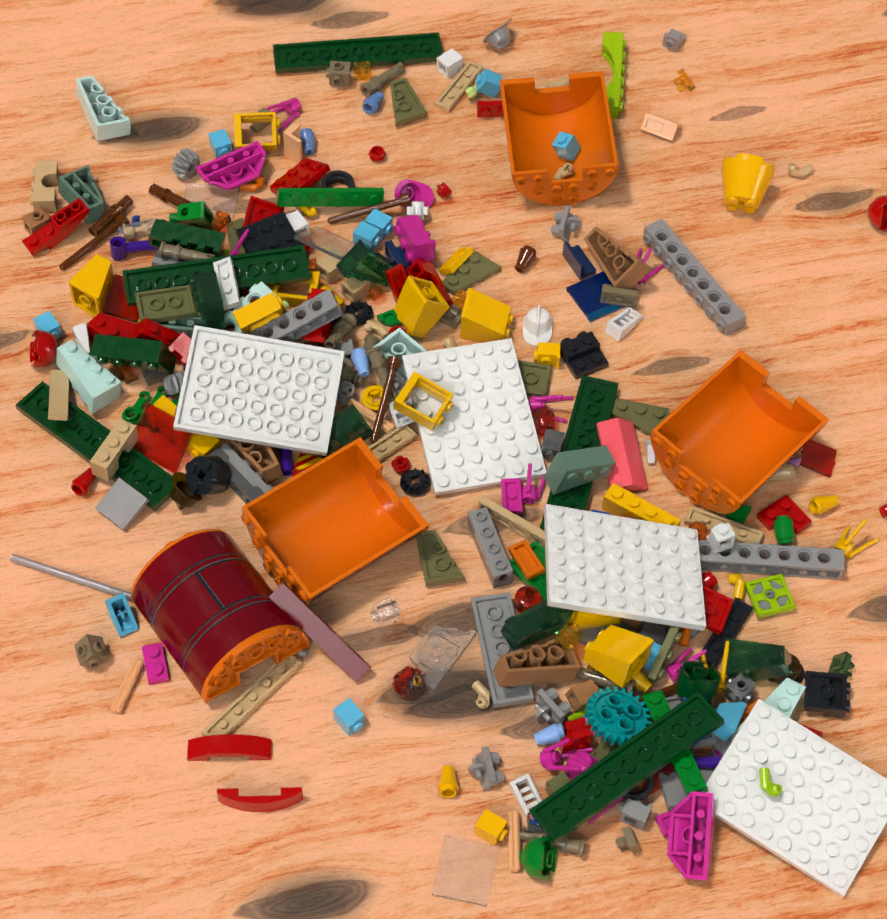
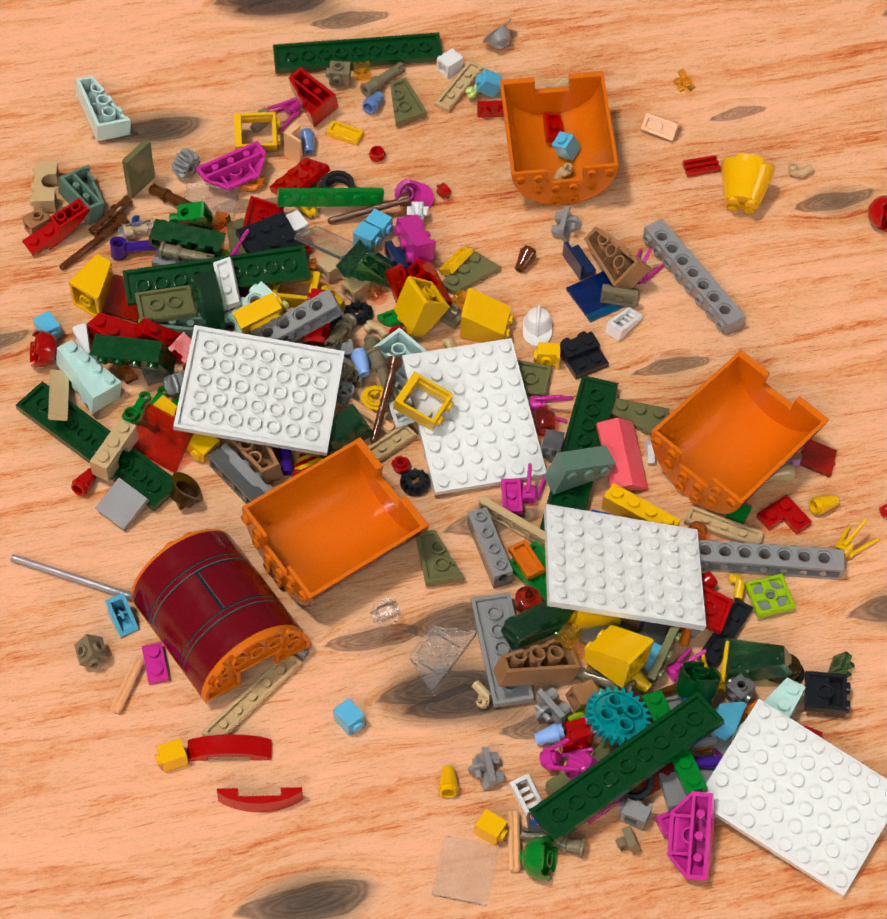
(138, 168): none -> olive tile
(171, 755): none -> yellow brick
(207, 475): black brick -> none
(220, 143): medium azure brick -> none
(313, 96): none -> red wedge
(320, 632): tile -> none
(344, 132): none -> yellow tile
(407, 681): clear red head -> none
(552, 126): none -> red plate
(613, 53): lime arch -> none
(673, 40): light grey bracket -> none
(701, 163): none -> red tile
(721, 533): white brick -> none
(767, 785): lime arm -> none
(784, 529): green brick -> none

